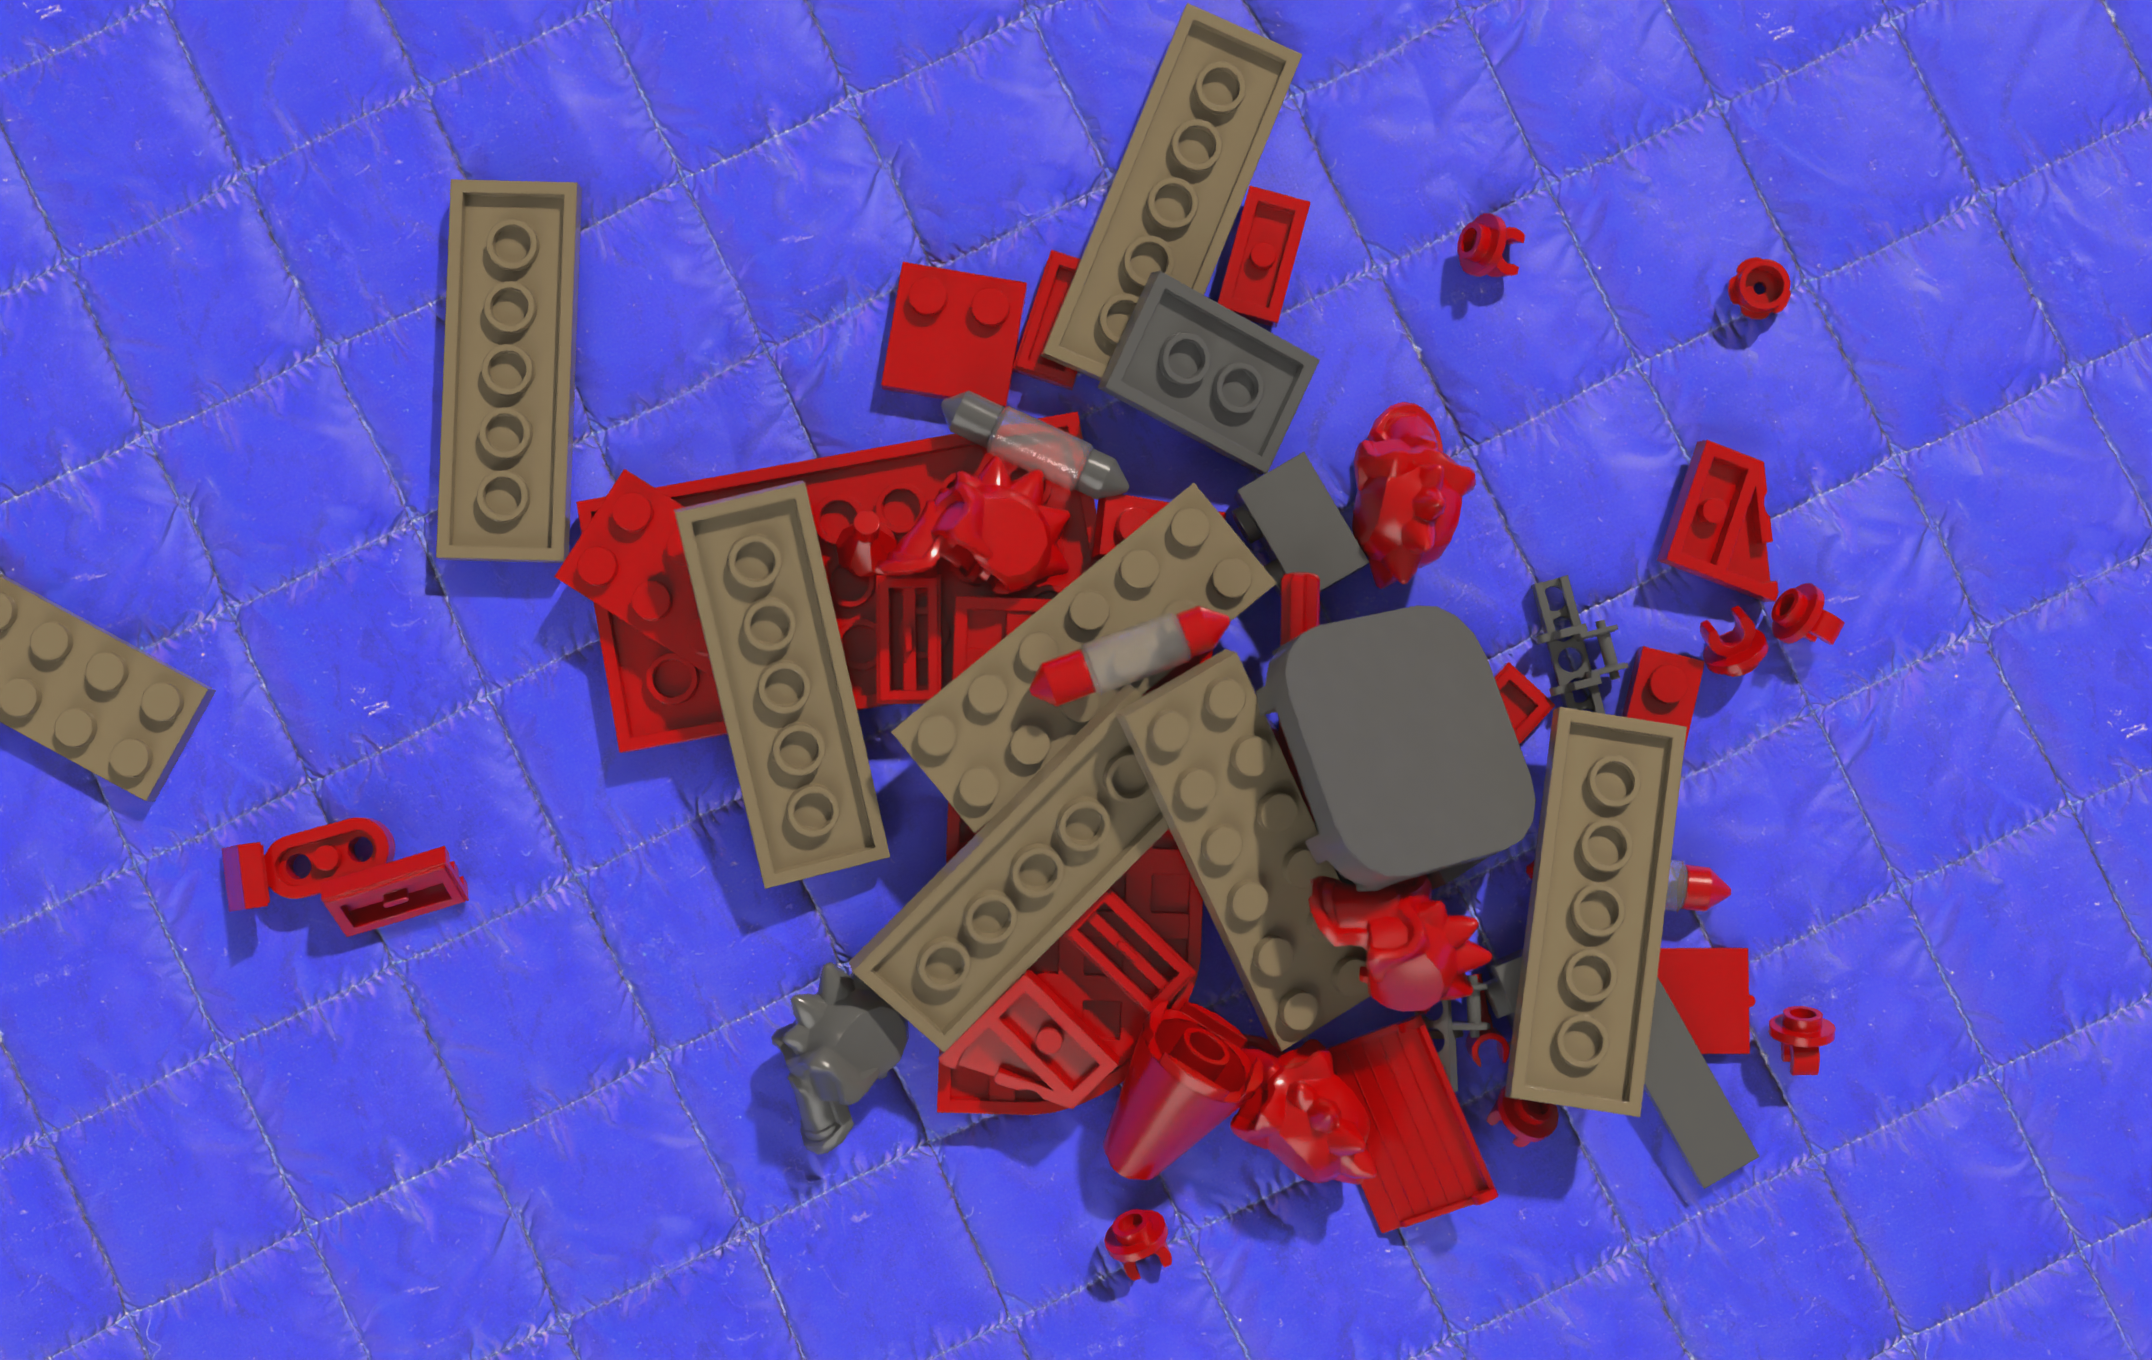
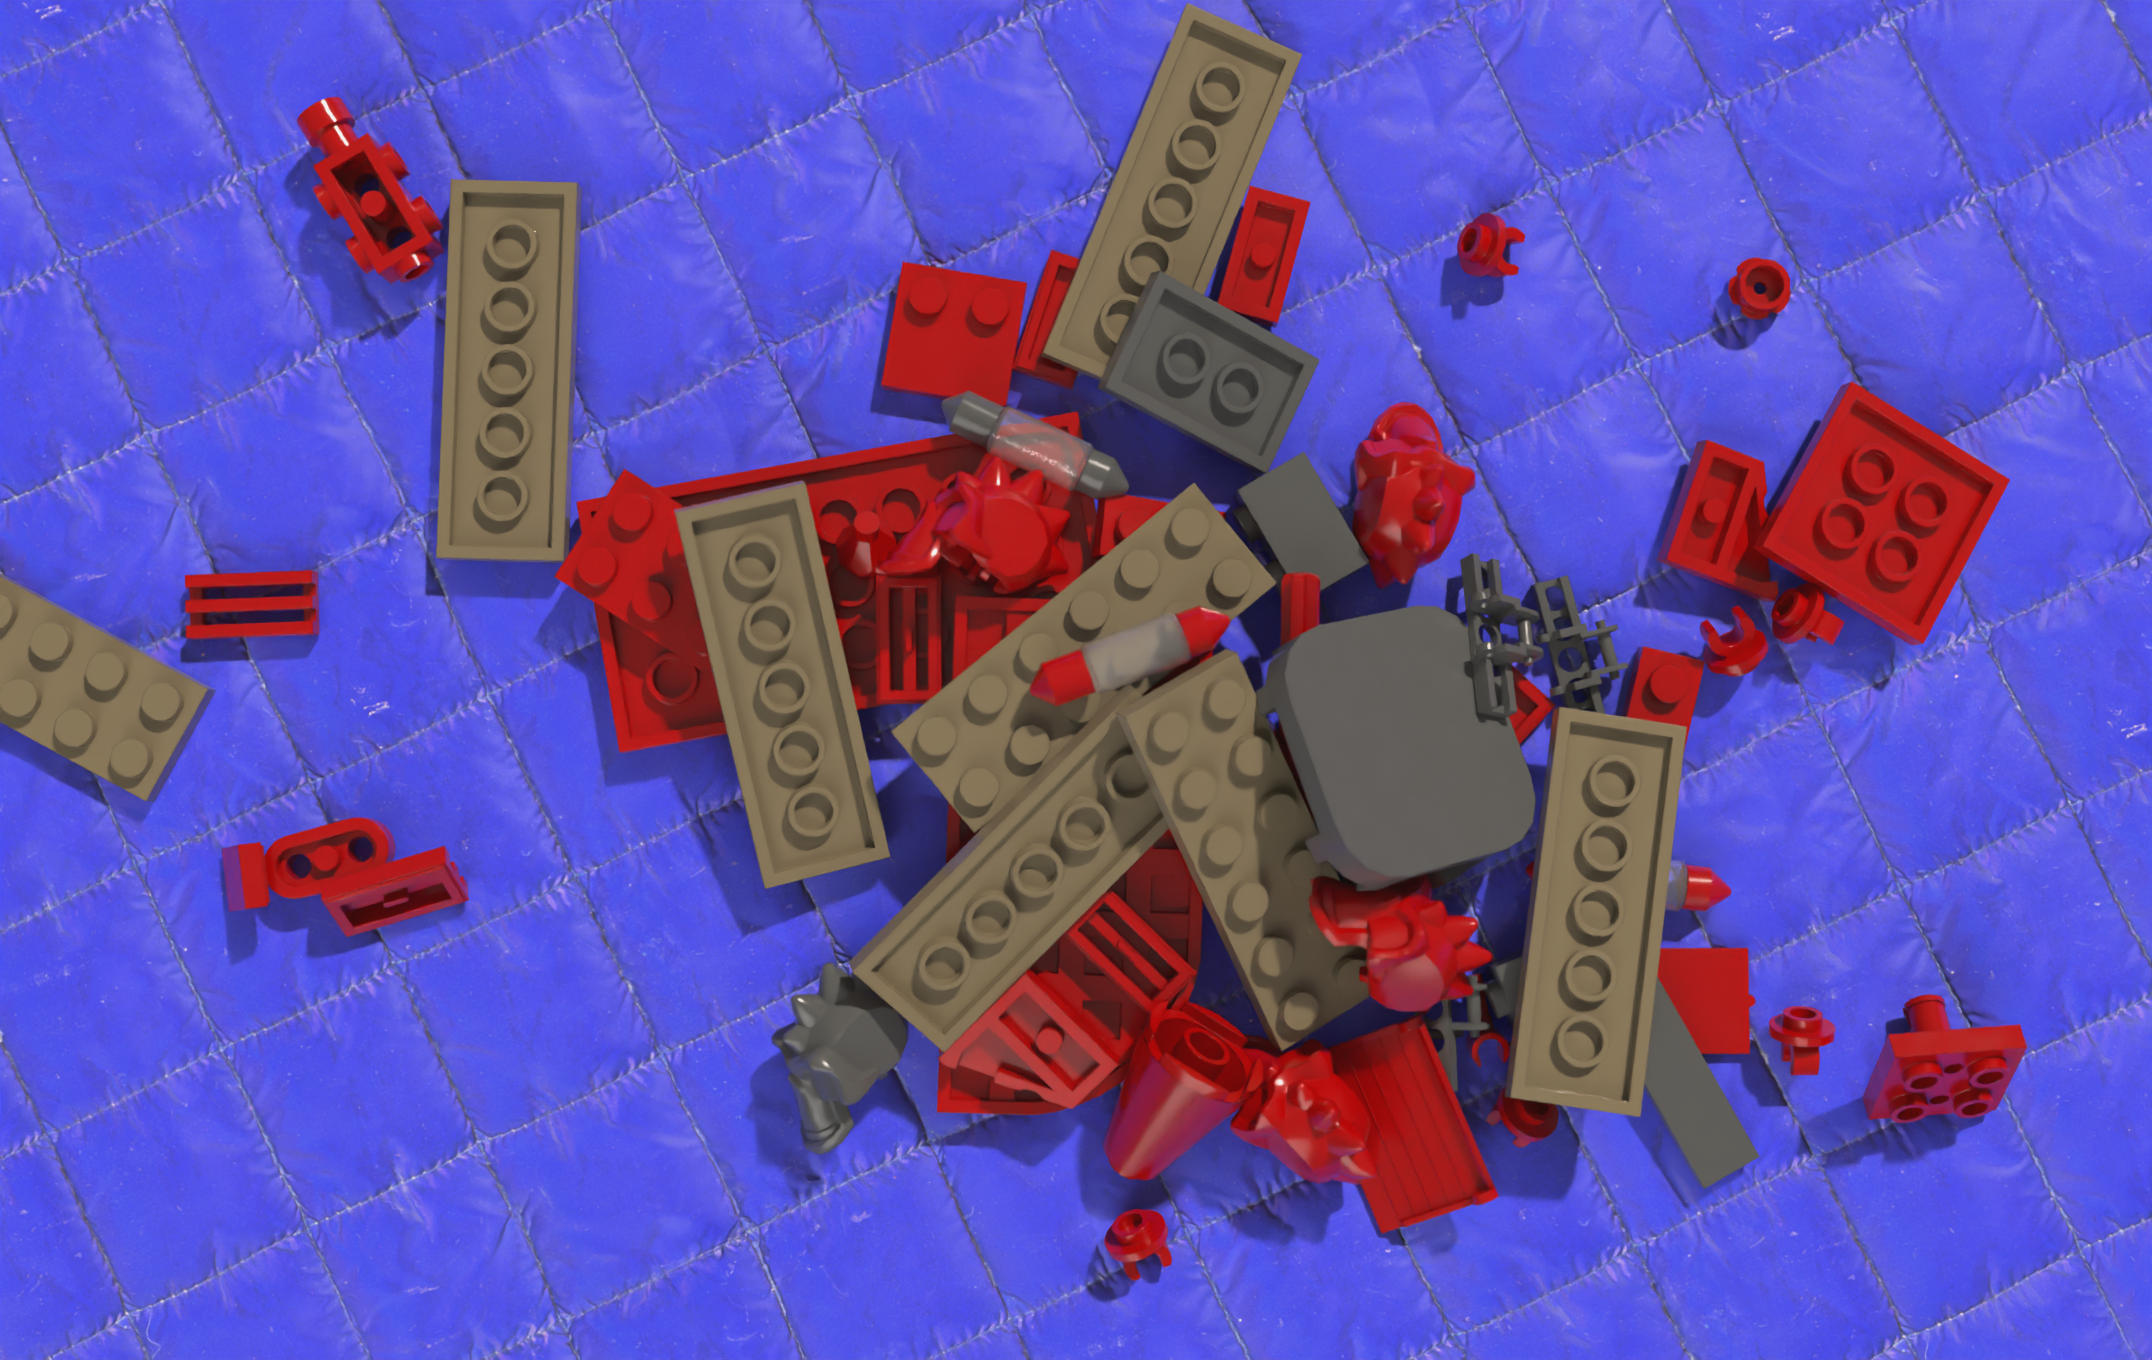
(199, 606): none -> red tile
(377, 214): none -> red brick
(1500, 610): none -> dark grey piece
(1881, 513): none -> red plate
(1940, 1067): none -> red plate

